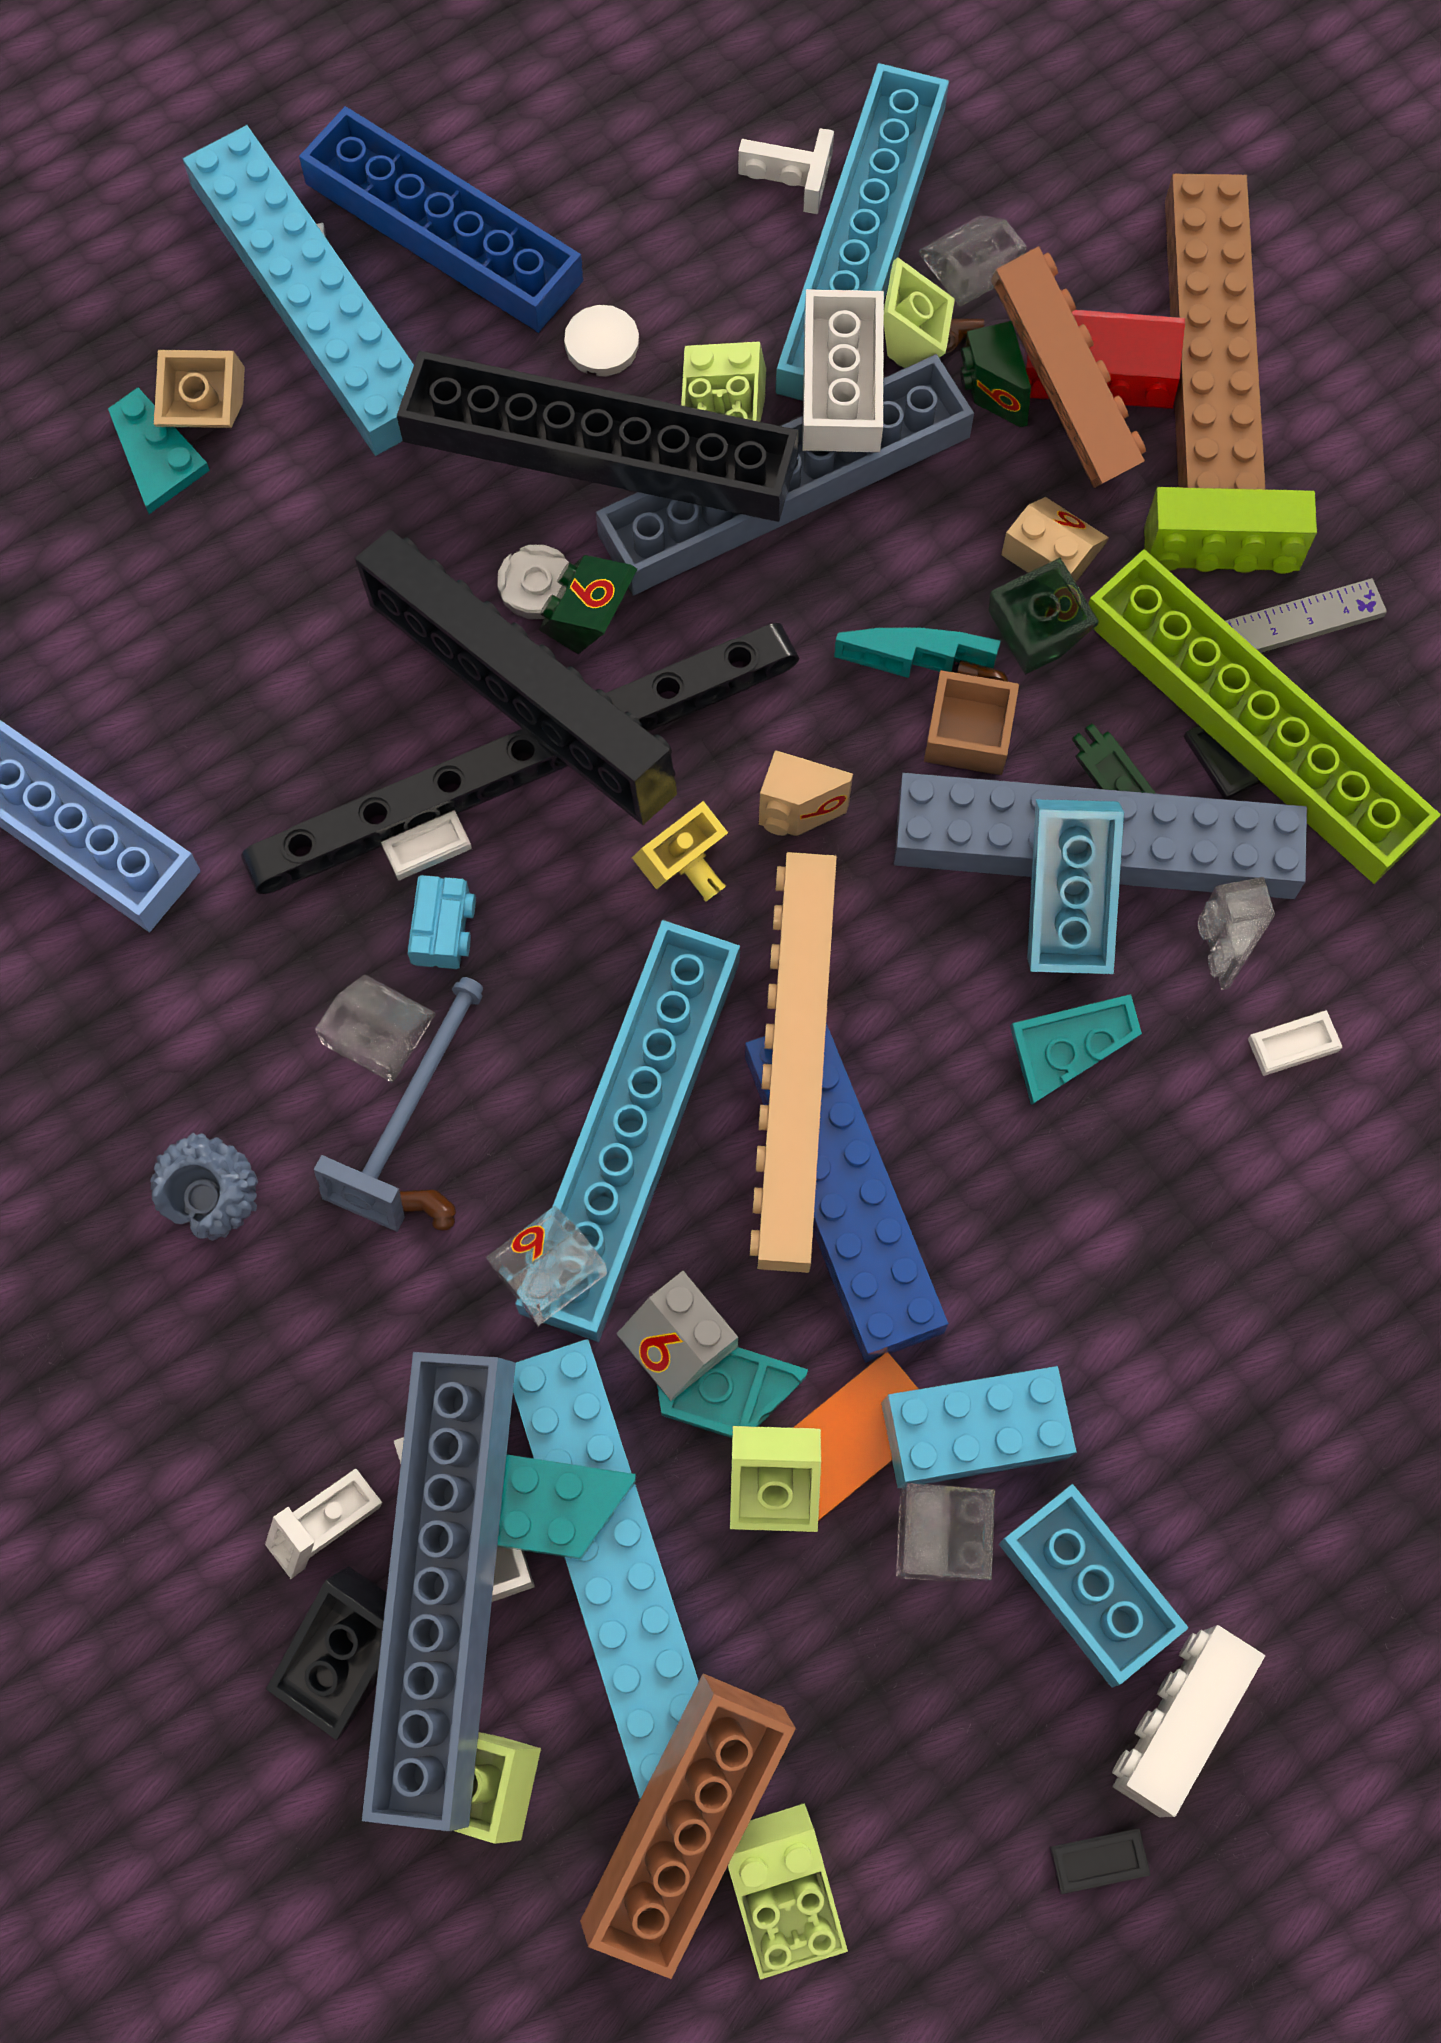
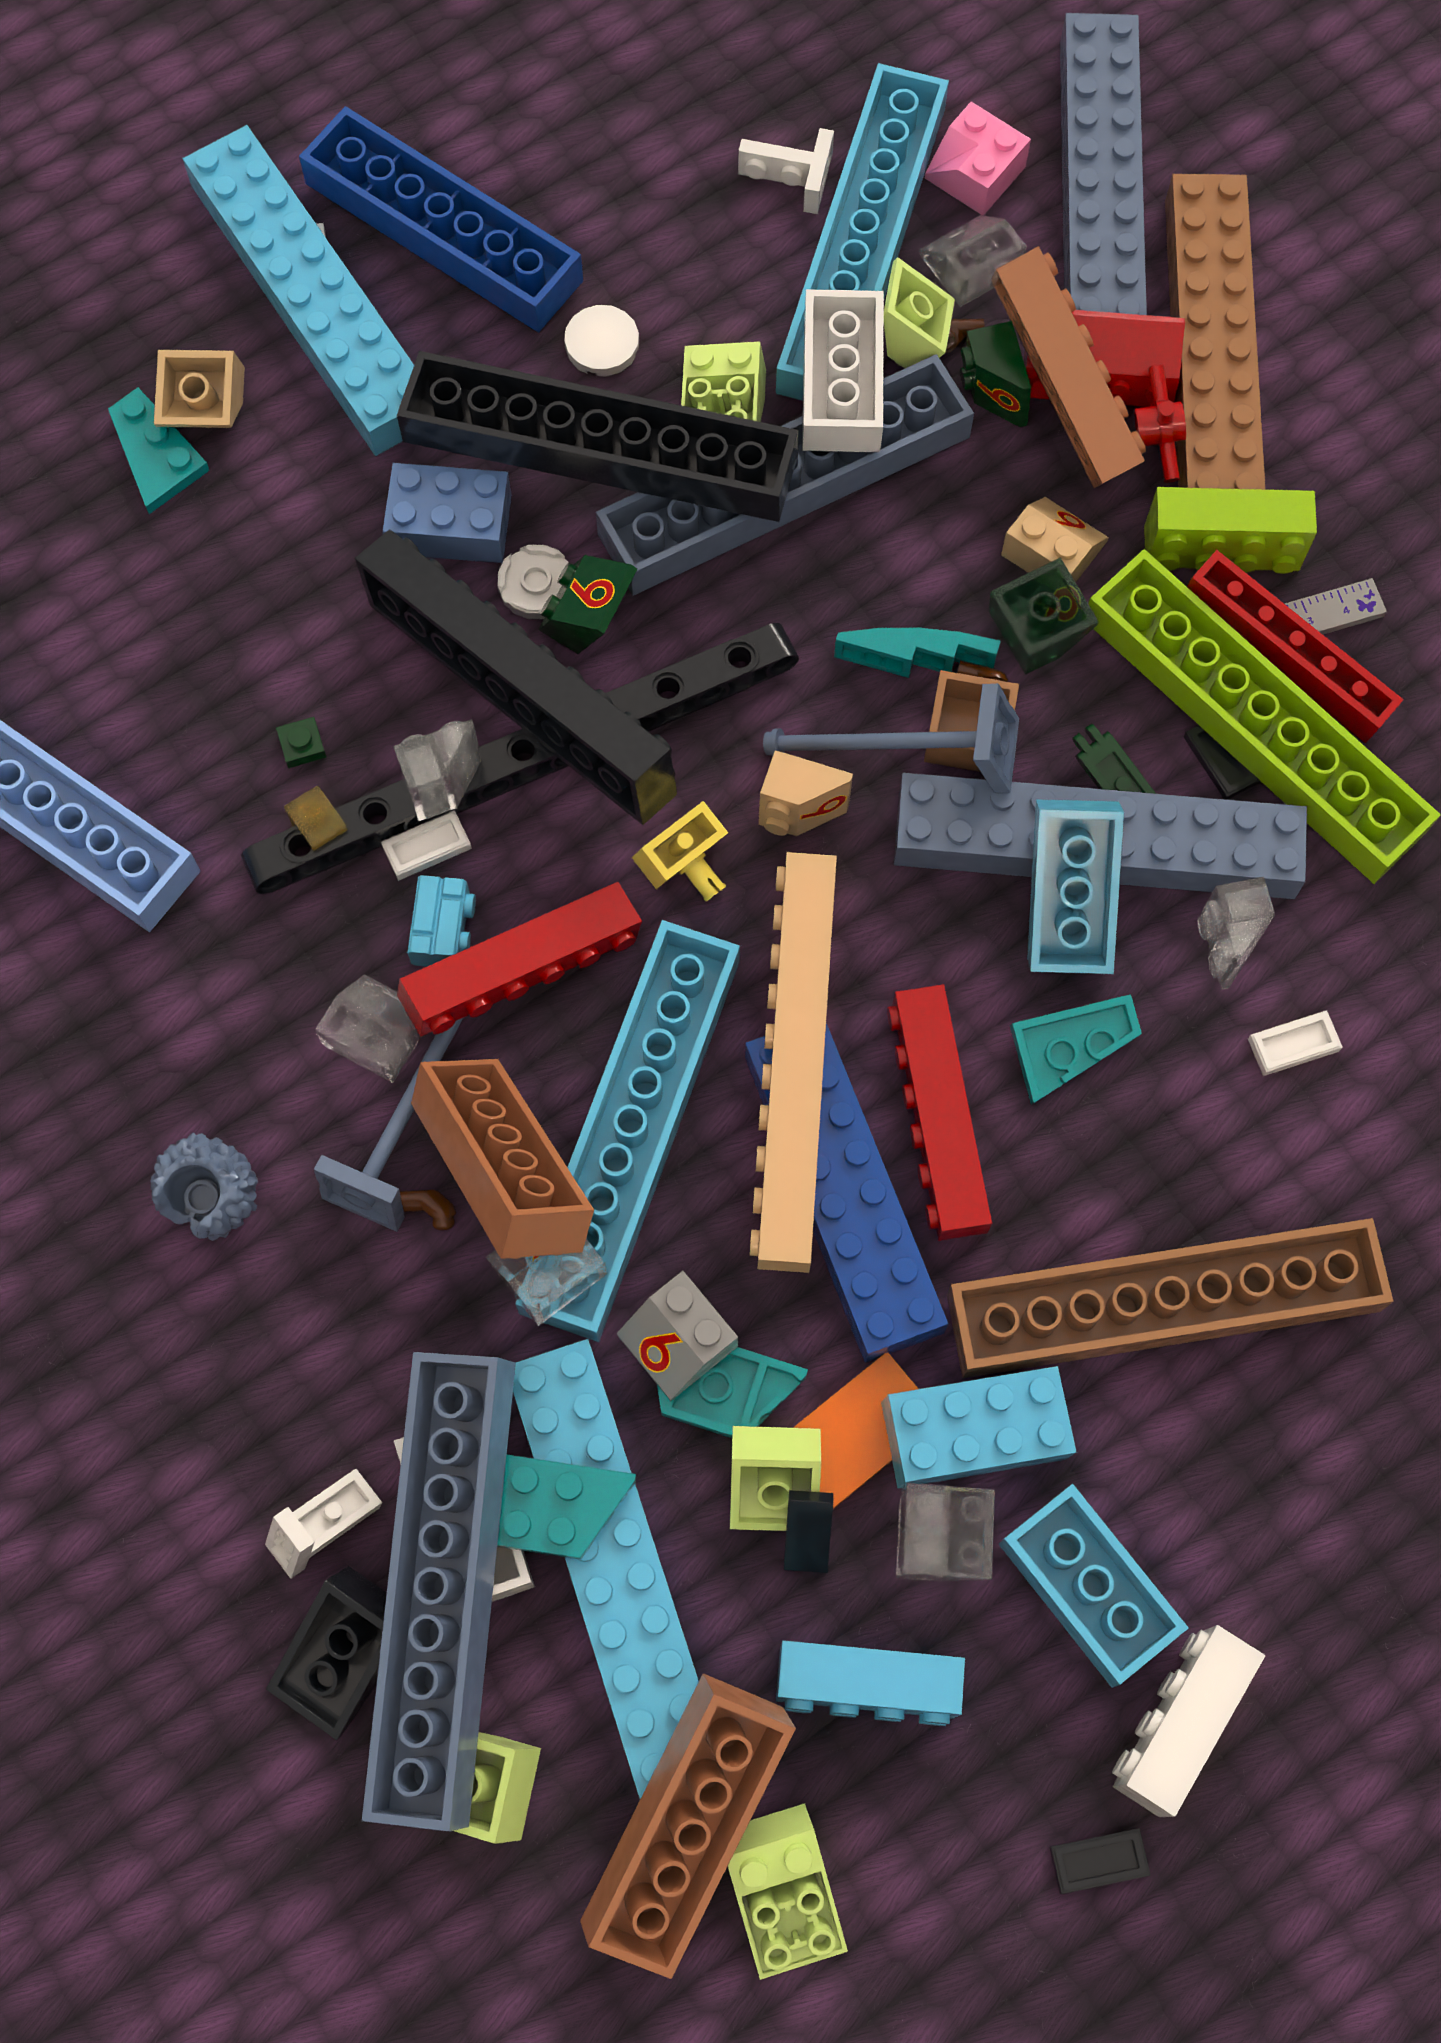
(301, 742): none -> dark green plate
(315, 817): none -> clear yellow bracket
(439, 767): none -> clear slope
(450, 511): none -> medium blue brick
(501, 1159): none -> nougat brick
(519, 959): none -> red brick
(808, 1531): none -> black tile
(870, 1680): none -> medium azure brick
(940, 1113): none -> red brick
(978, 158): none -> bright pink slope
(992, 742): none -> sand blue tile
(1102, 163): none -> sand blue brick
(1162, 423): none -> red bar
(1168, 1297): none -> medium nougat brick
(1295, 647): none -> red brick

